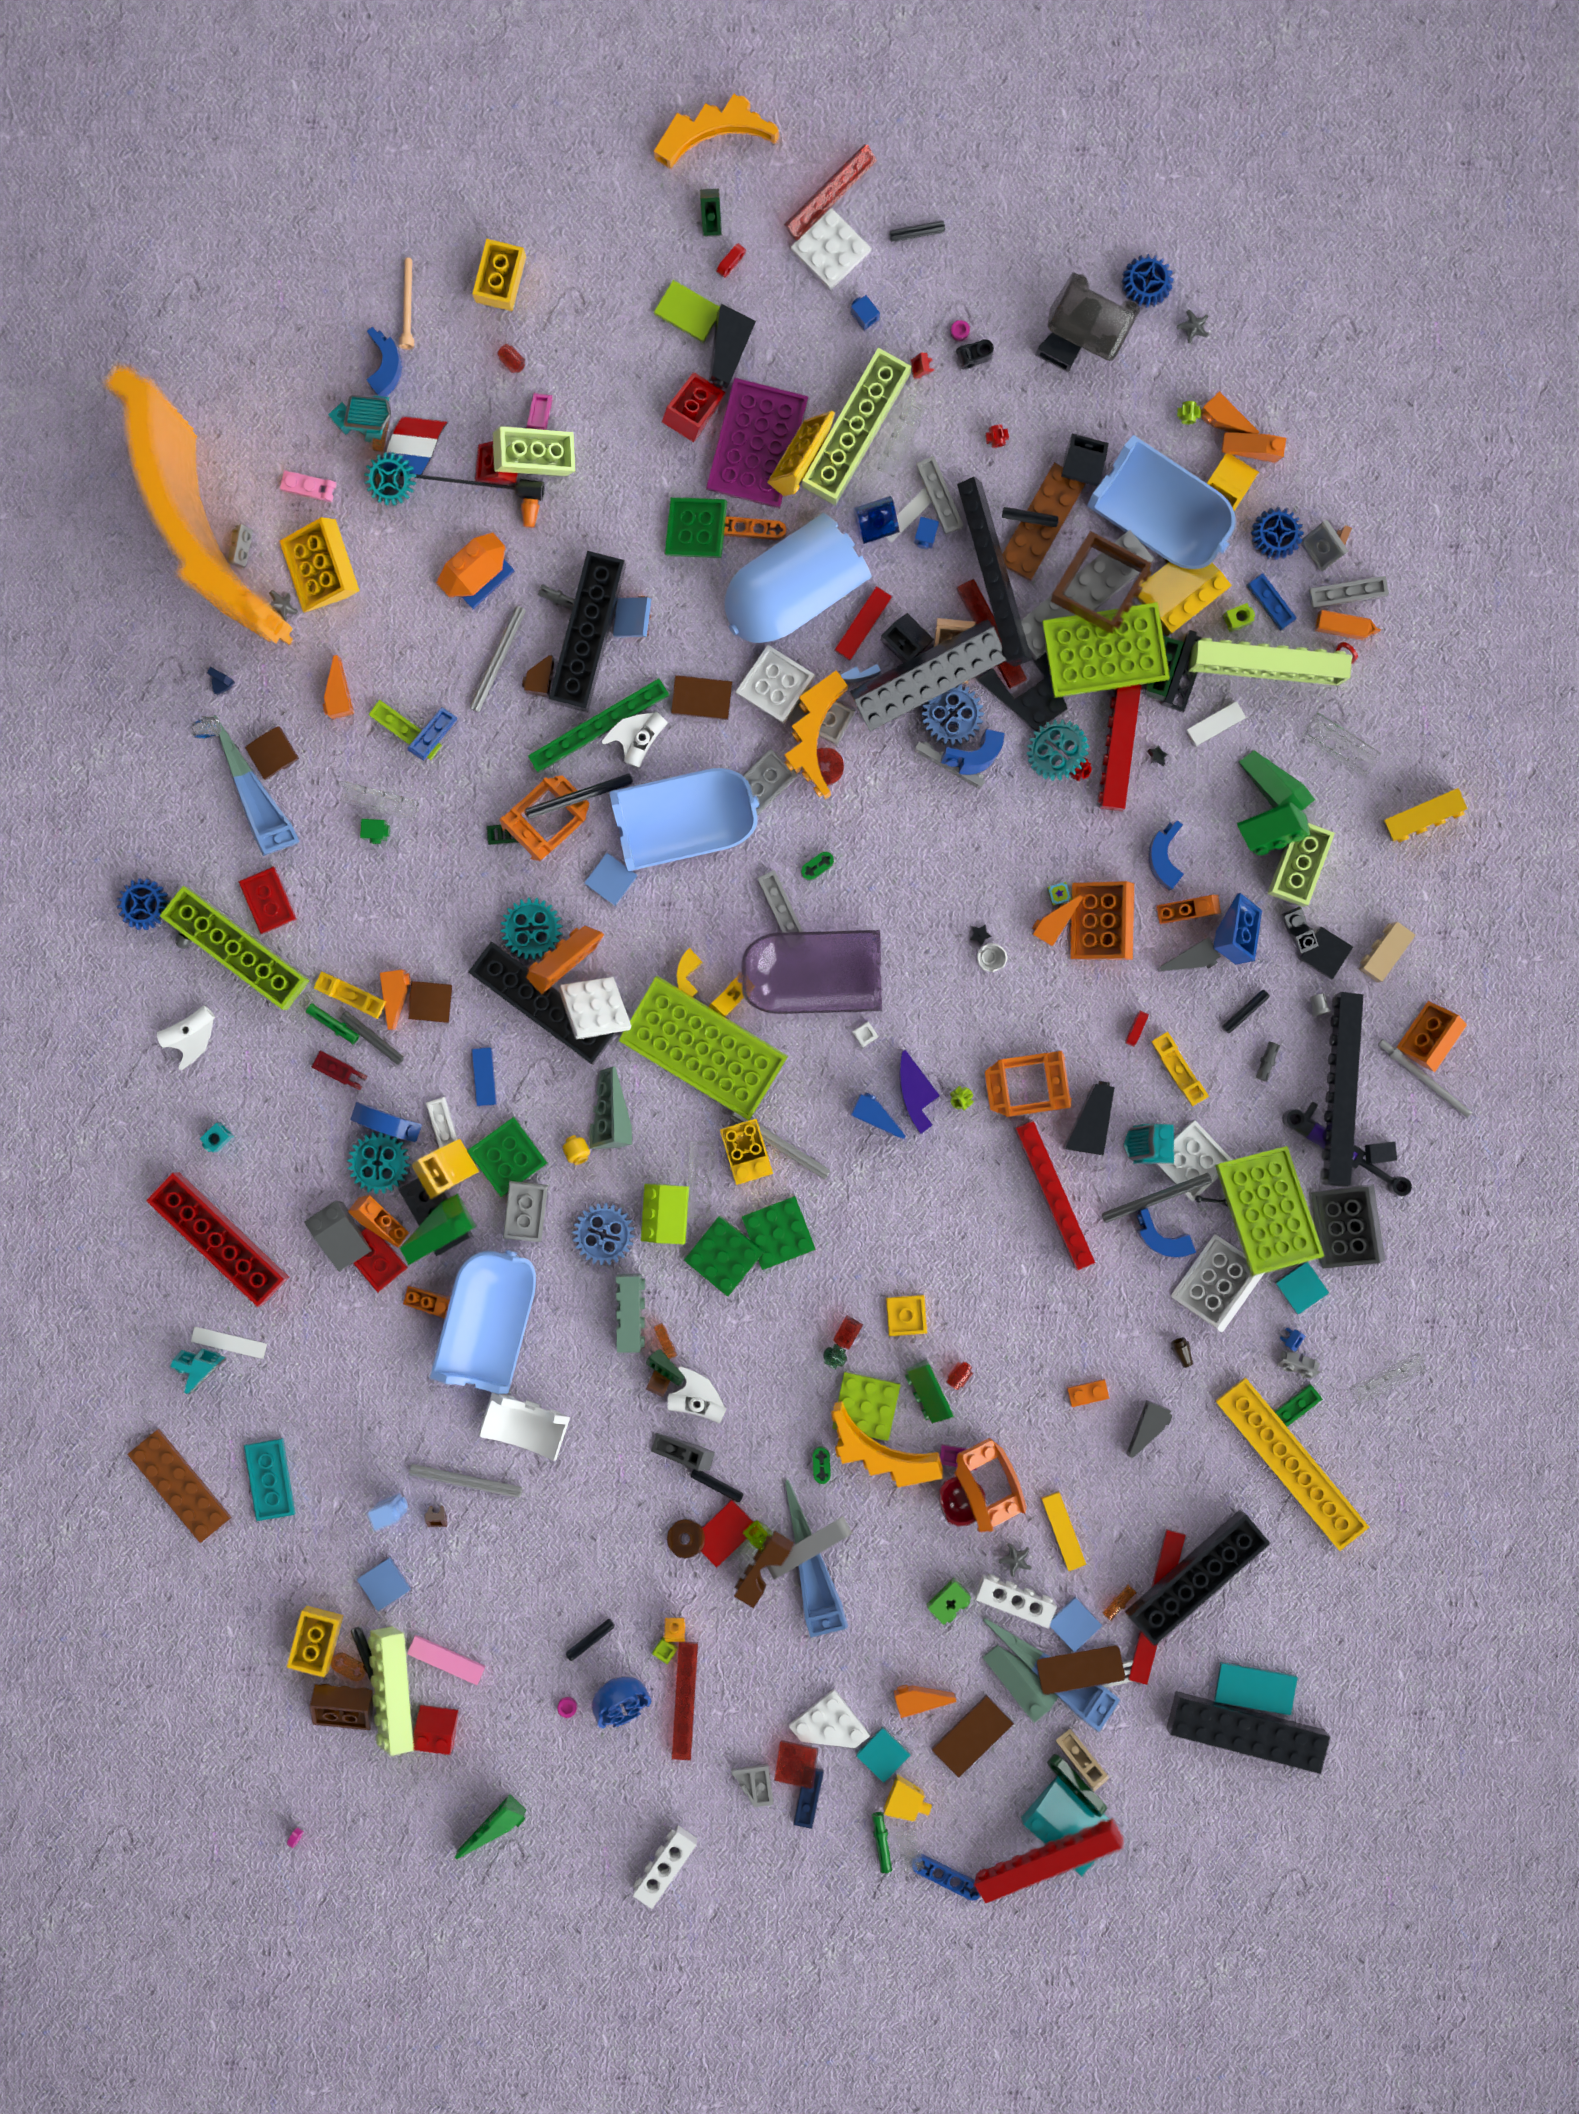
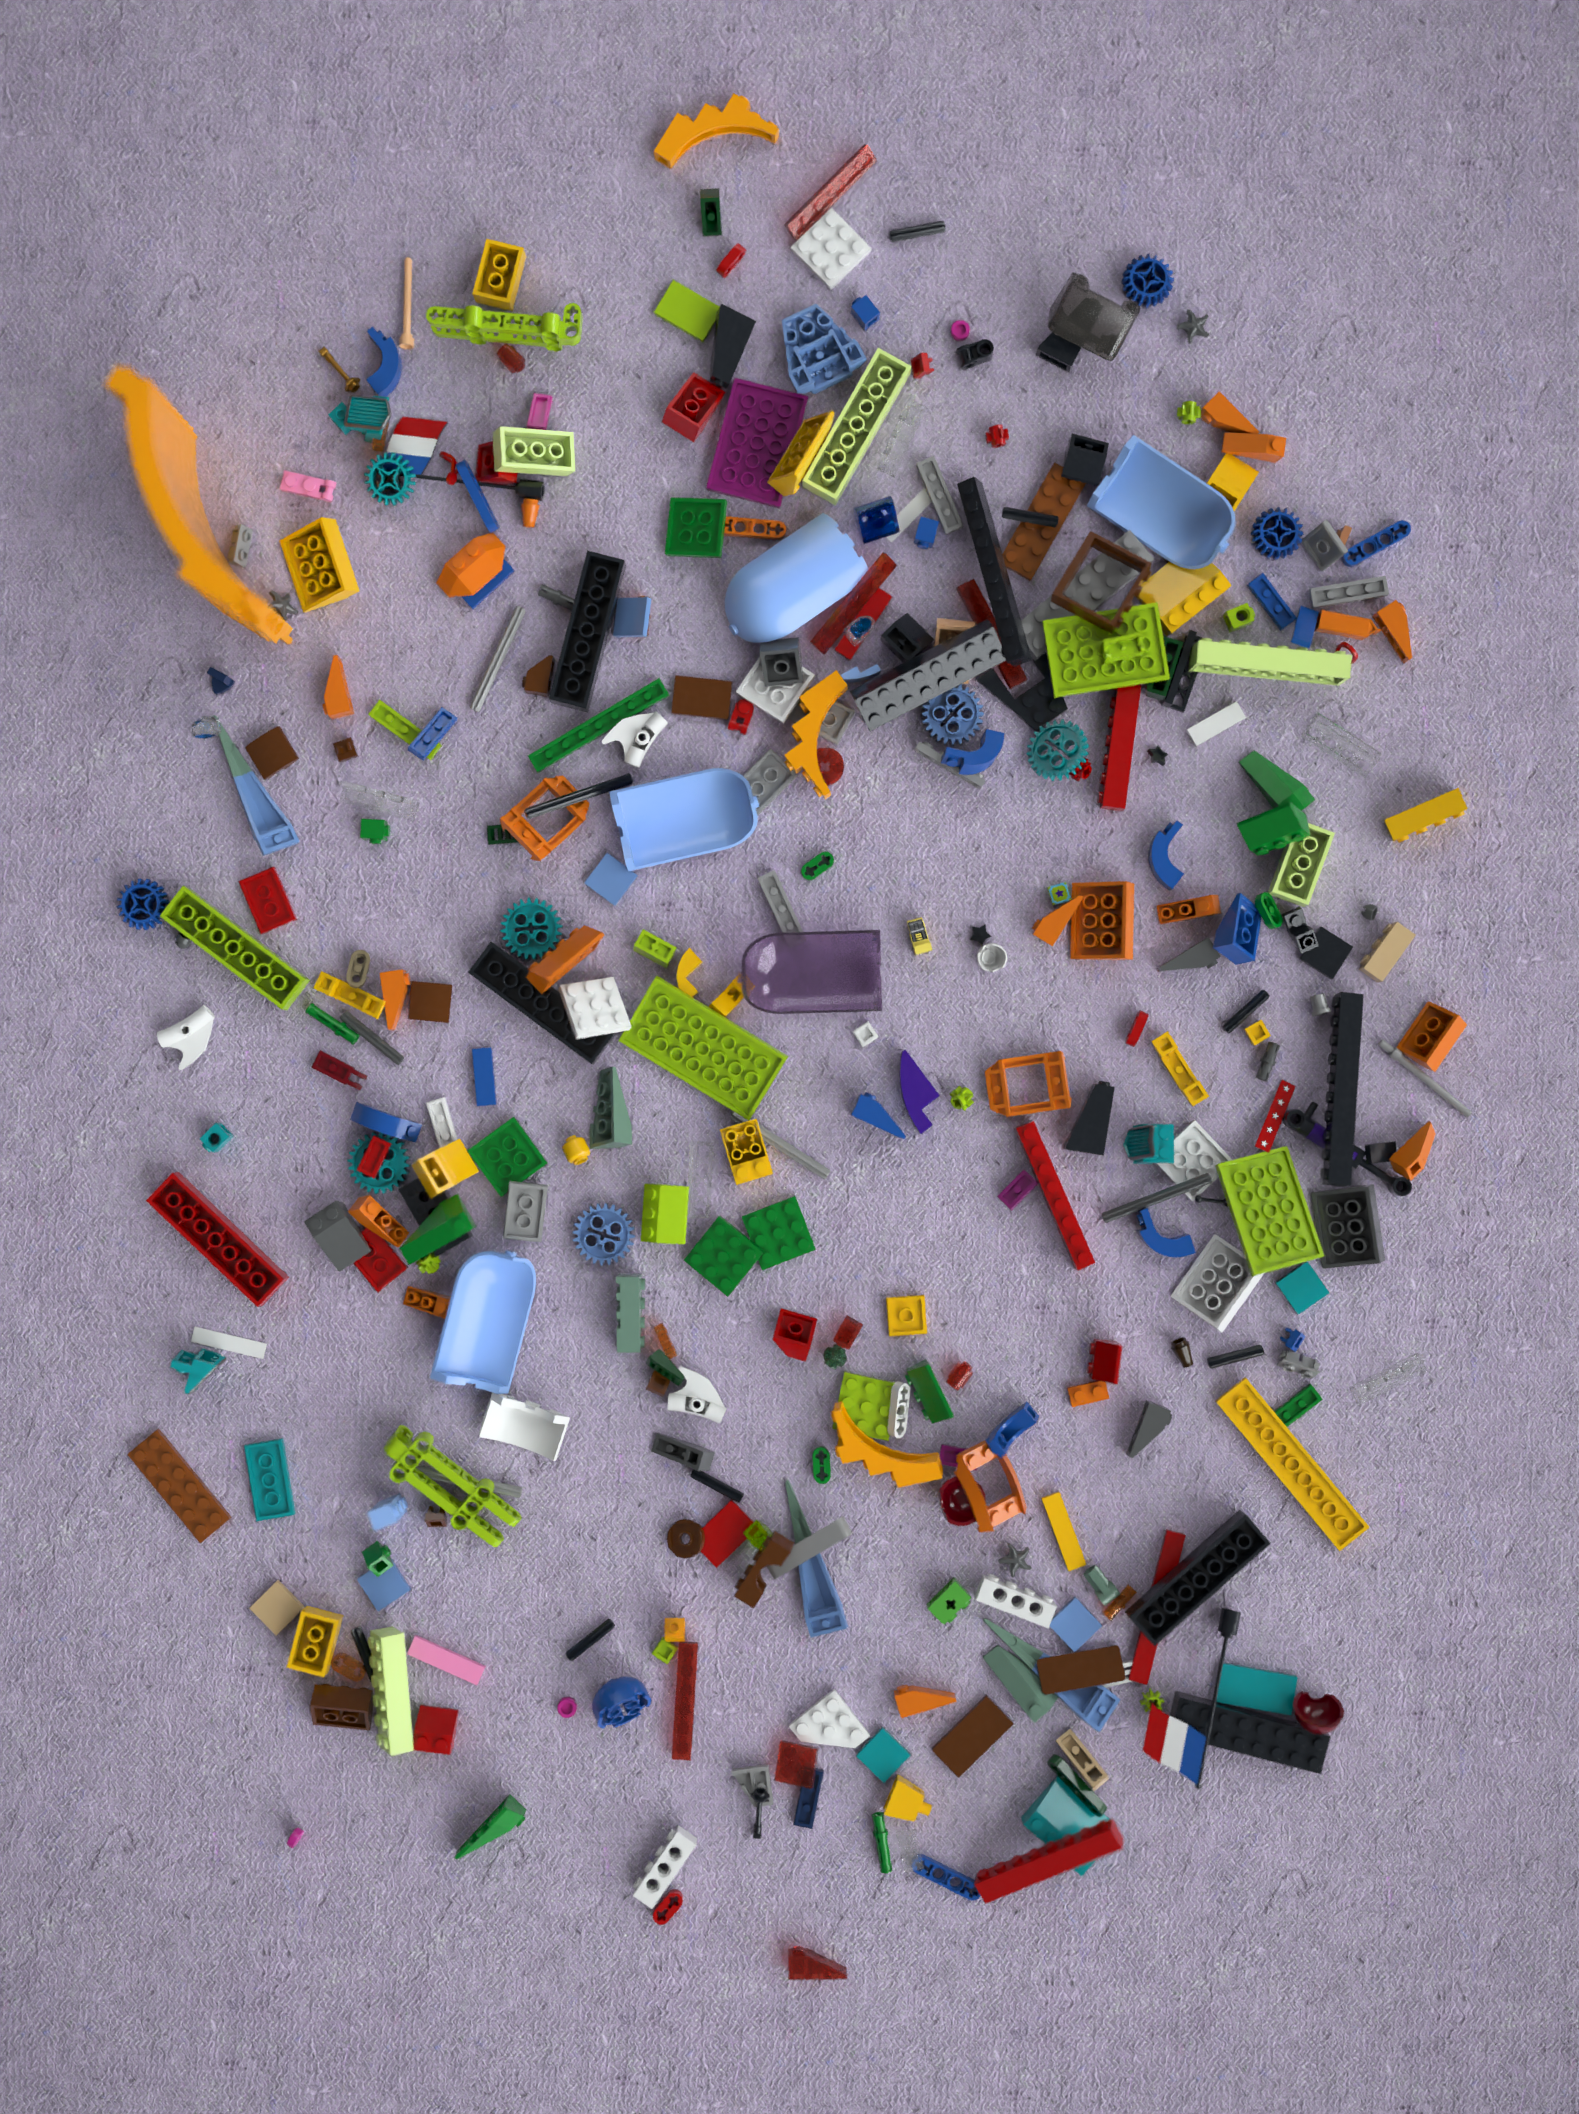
(277, 1607): none -> tan tile
(345, 749): none -> reddish brown tile
(352, 384): none -> pearl gold piece
(357, 969): none -> dark tan plate
(374, 1156): none -> red tile
(377, 1558): none -> green brick
(400, 1446): none -> lime beam
(429, 1263): none -> lime gear
(452, 476): none -> red piece
(477, 496): none -> blue beam
(478, 323): none -> lime beam
(654, 948): none -> lime hinge
(671, 1909): none -> red beam
(743, 710): none -> red plate
(760, 1796): none -> black piece
(781, 661): none -> dark grey slope
(794, 1334): none -> red slope
(809, 1965): none -> clear red slope
(818, 351): none -> medium blue wedge
(853, 603): none -> clear red plate
(859, 629): none -> rock
(898, 1422): none -> white beam
(918, 936): none -> leg
(1010, 1428): none -> blue arch
(1017, 1190): none -> magenta plate
(1103, 1587): none -> sand green piece
(1104, 1361): none -> red slope
(1122, 647): none -> lime hinge
(1153, 1696): none -> lime gear
(1176, 1742): none -> flag
(1235, 1356): none -> black axle
(1257, 1032): none -> yellow plate
(1268, 910): none -> green plate
(1275, 1116): none -> red sticker
(1304, 627): none -> blue tile
(1319, 1714): none -> dark red cylinder
(1370, 912): none -> dark grey hinge
(1376, 544): none -> blue beam
(1394, 625): none -> orange slope
(1414, 1153): none -> orange slope

